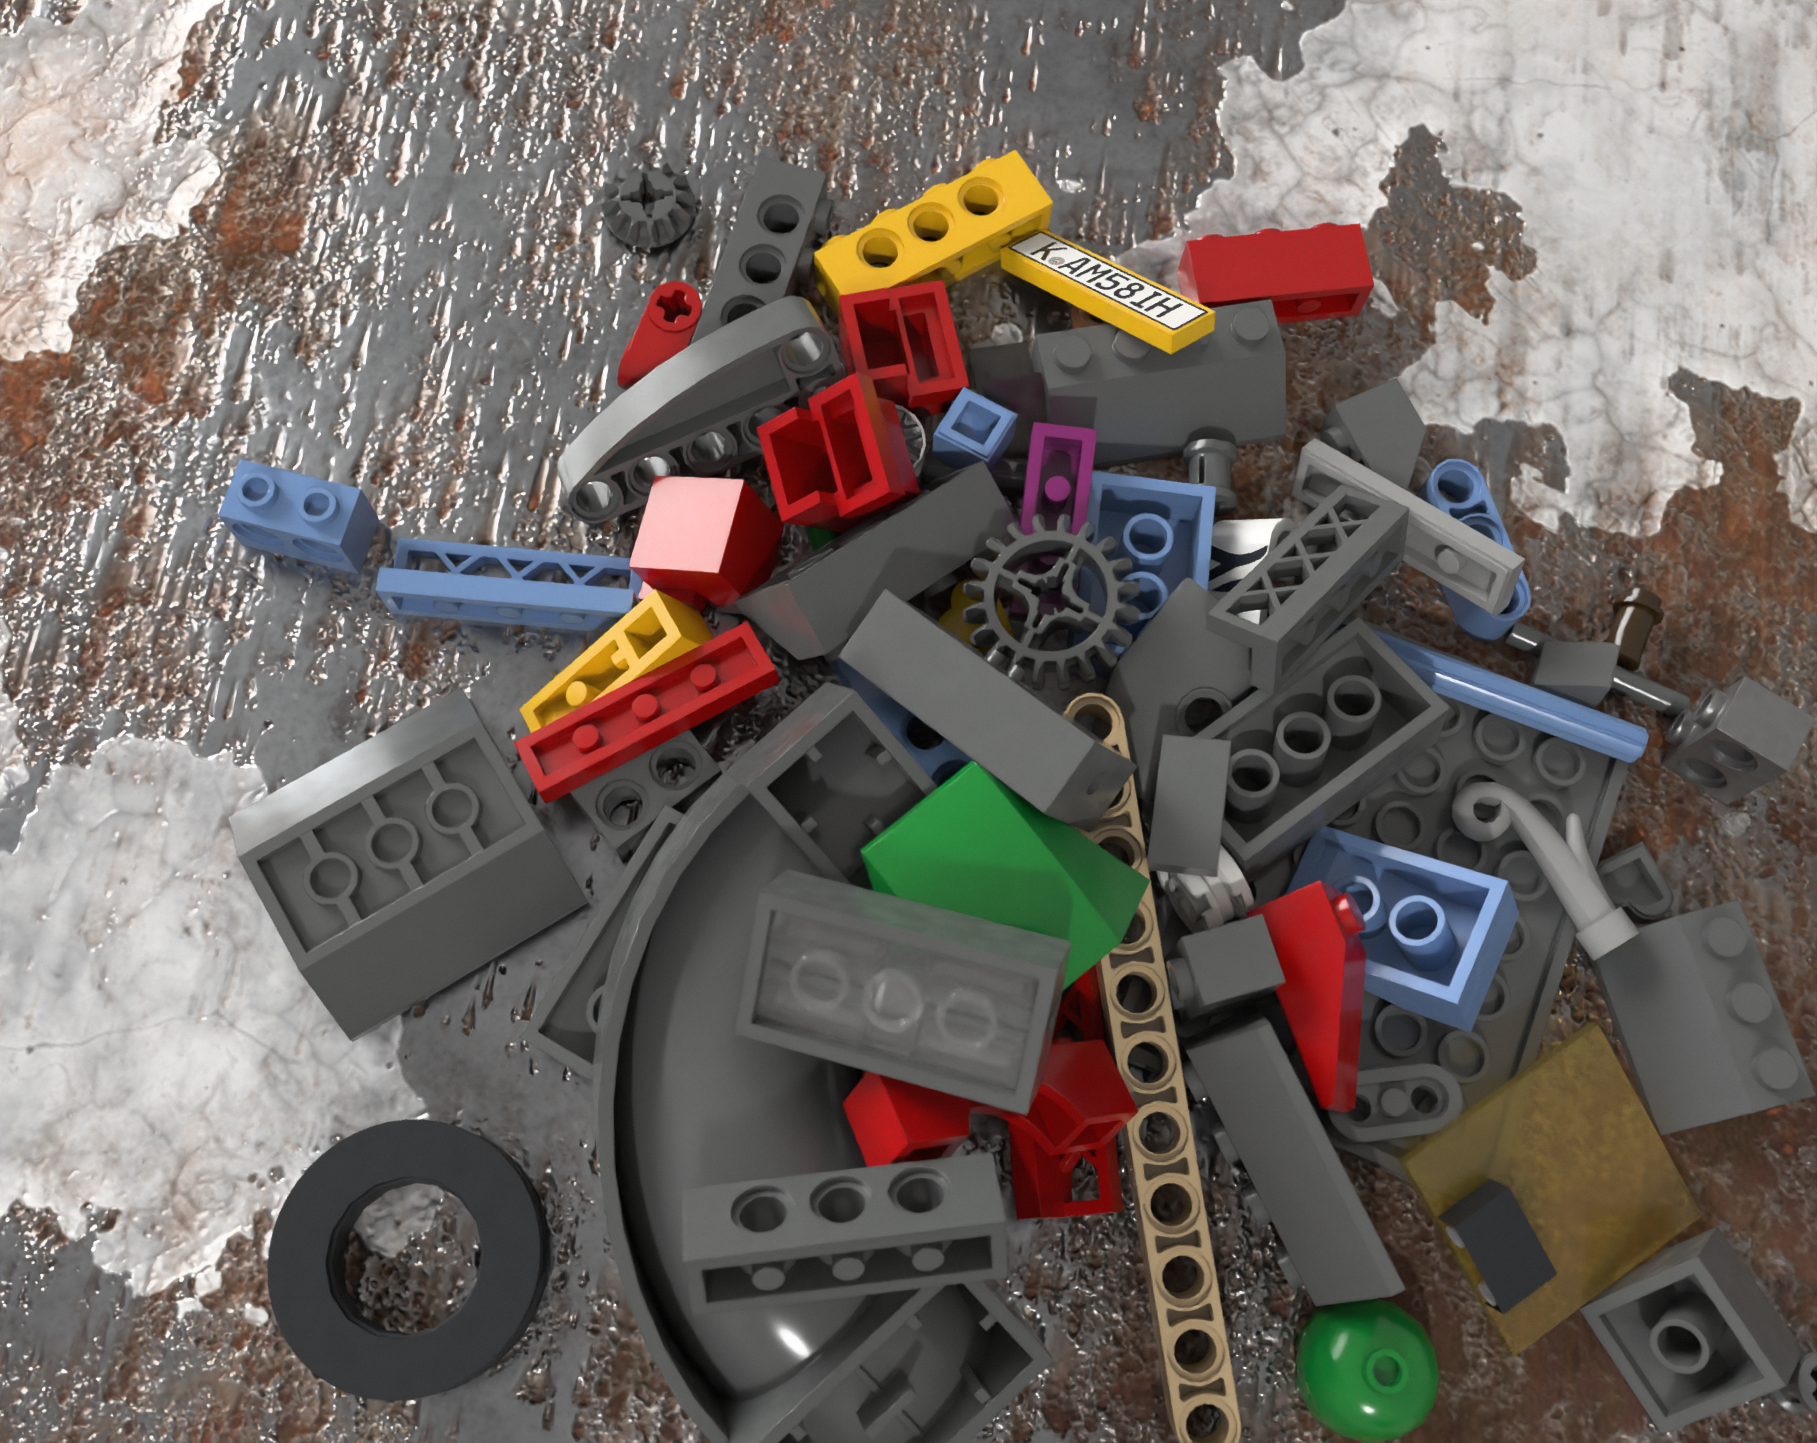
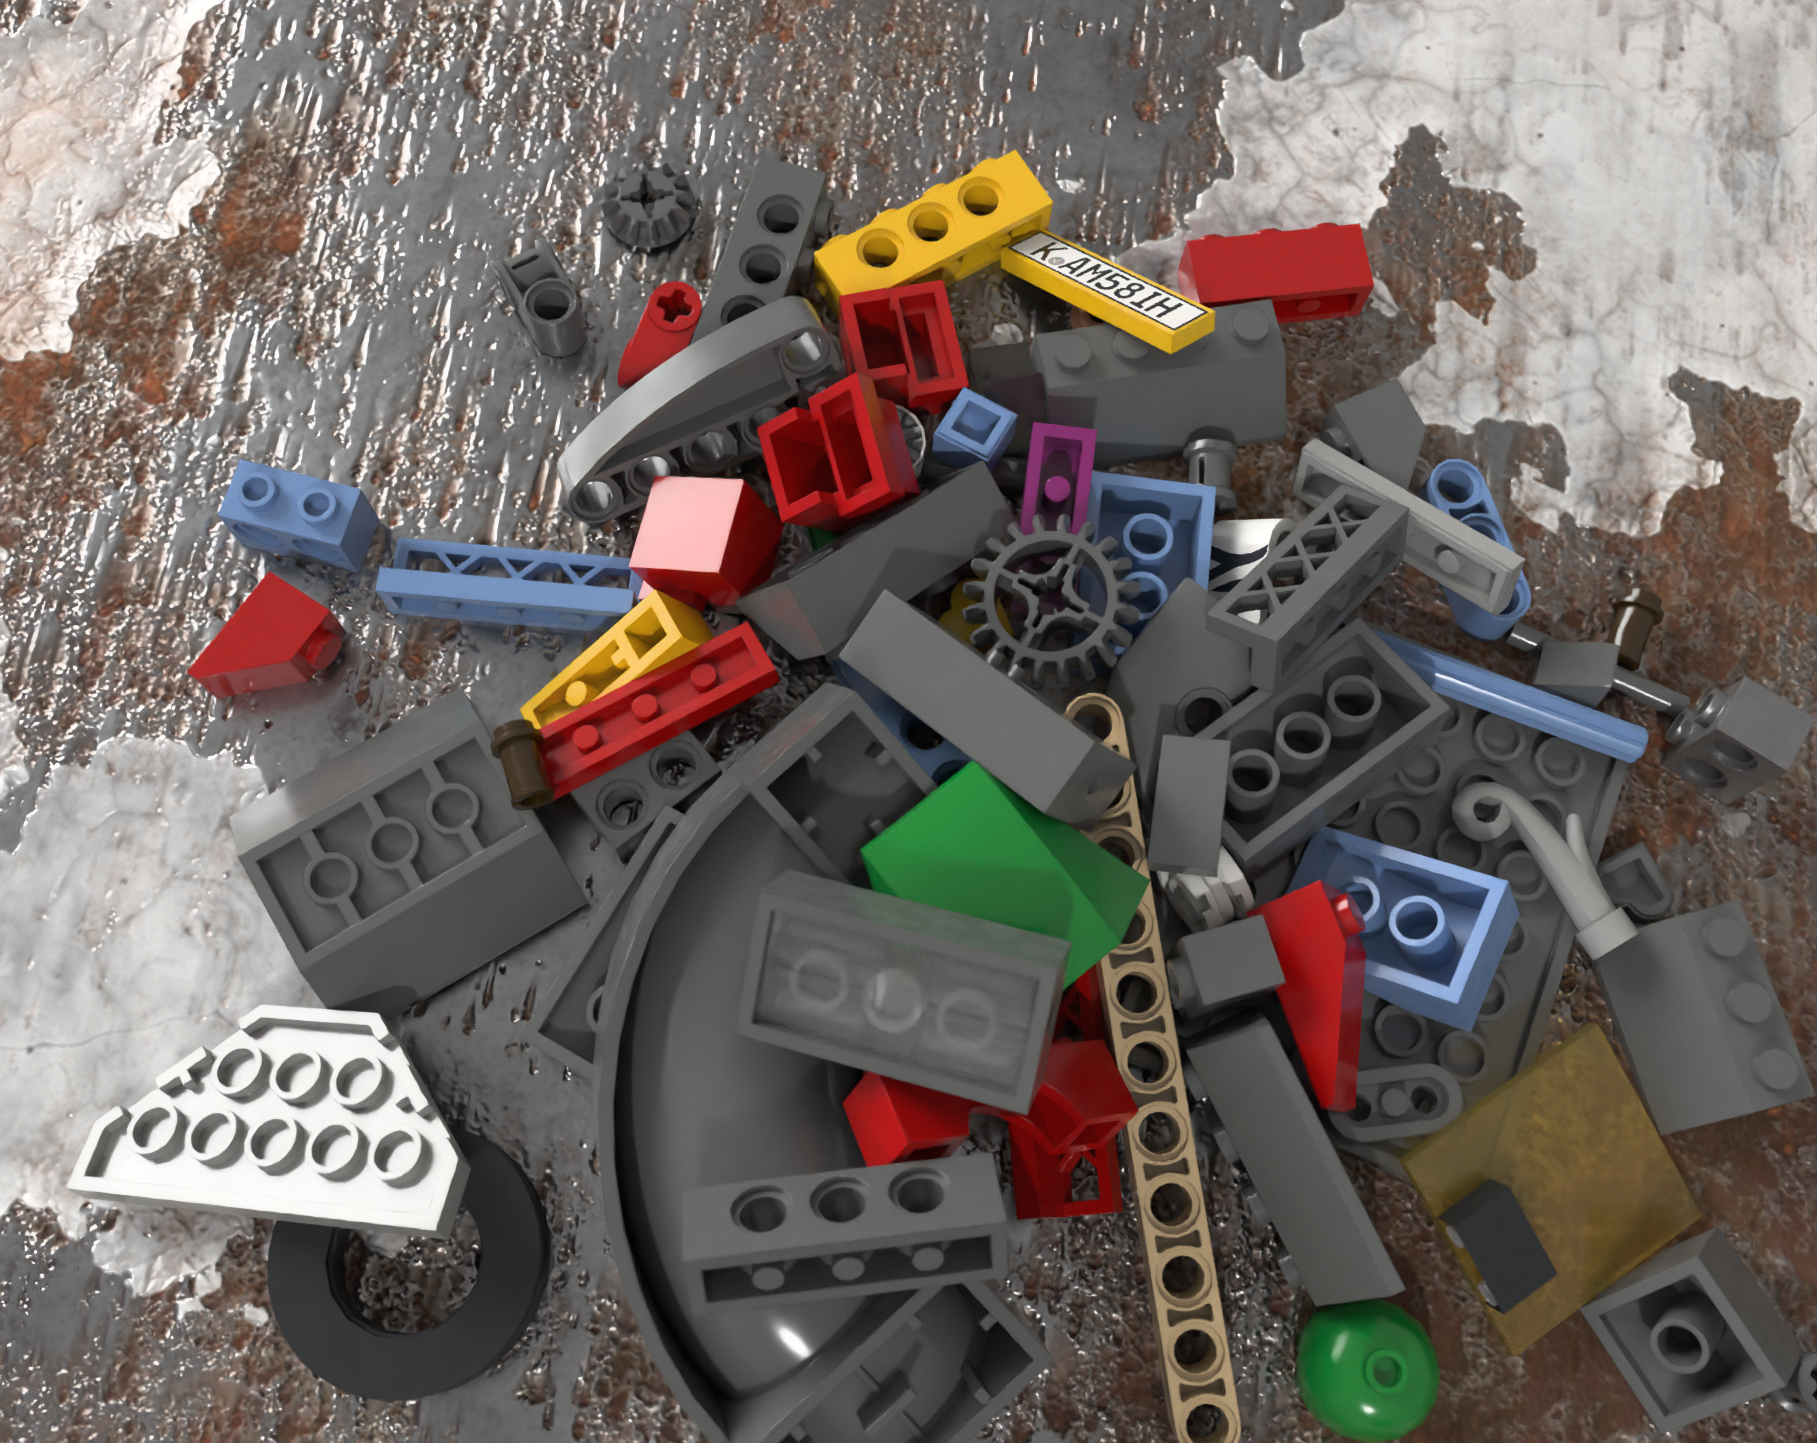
(269, 642): none -> red slope
(289, 1124): none -> plate
(523, 764): none -> dark brown pin
(538, 291): none -> dark grey piece

